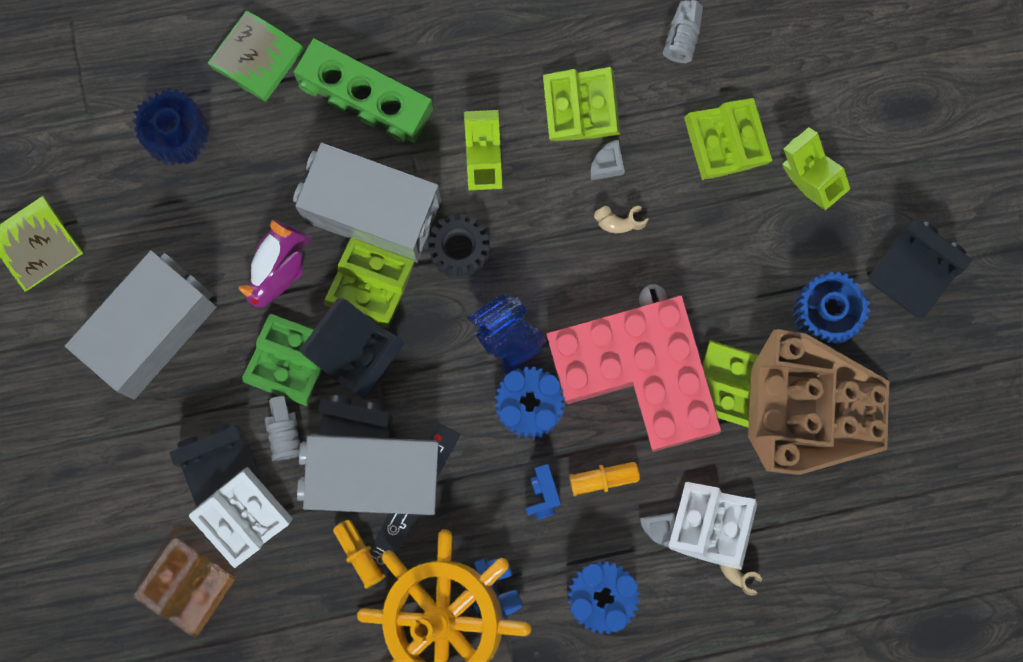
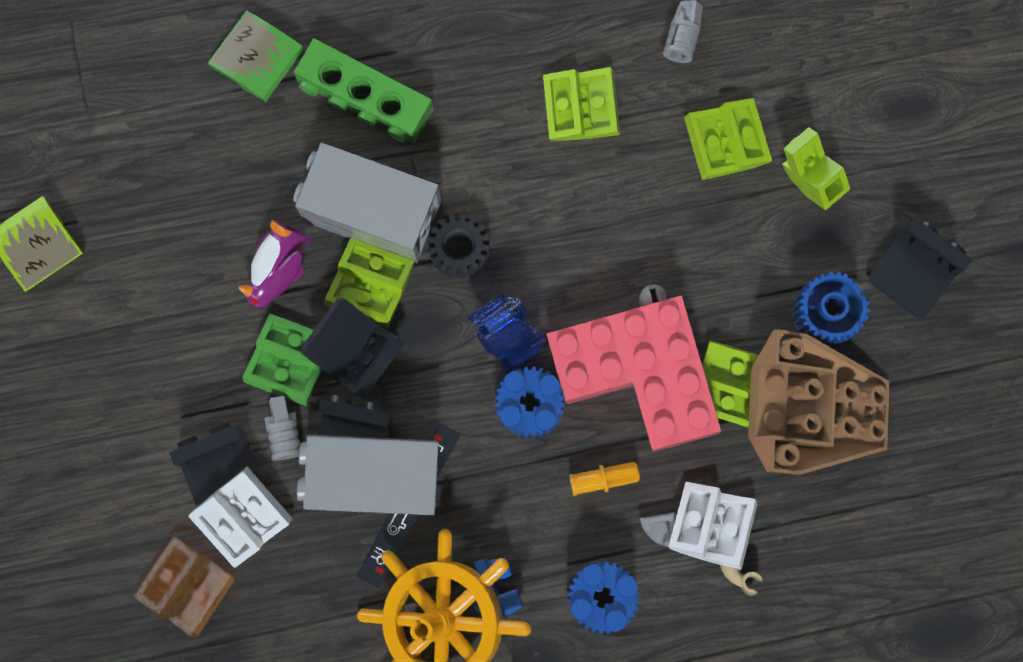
(142, 324): light grey brick -> none
(181, 142): clear blue brick -> none
(358, 553): light orange axle -> none
(483, 150): lime brick -> none
(544, 486): blue bracket -> none
(607, 162): light grey tile -> none
(614, 224): tan arm -> none

